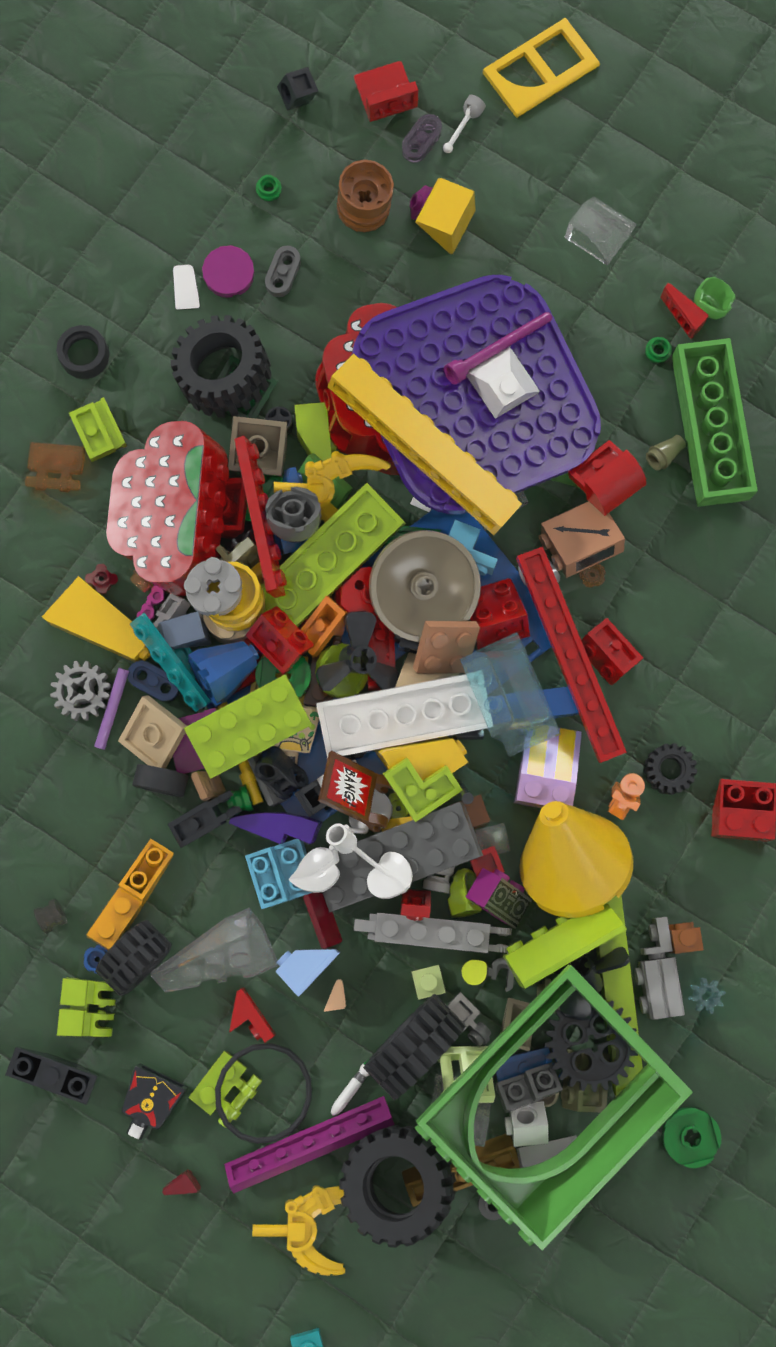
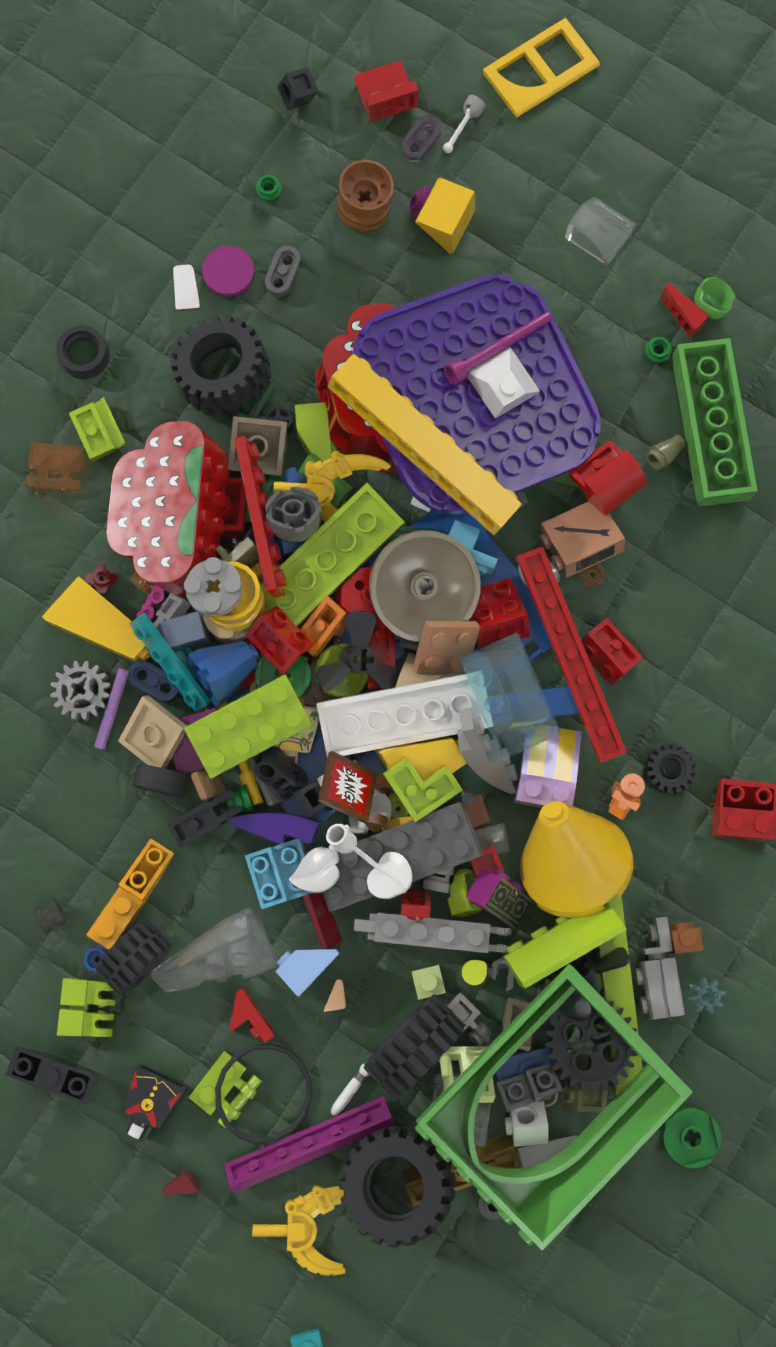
(485, 755): none -> light grey slope

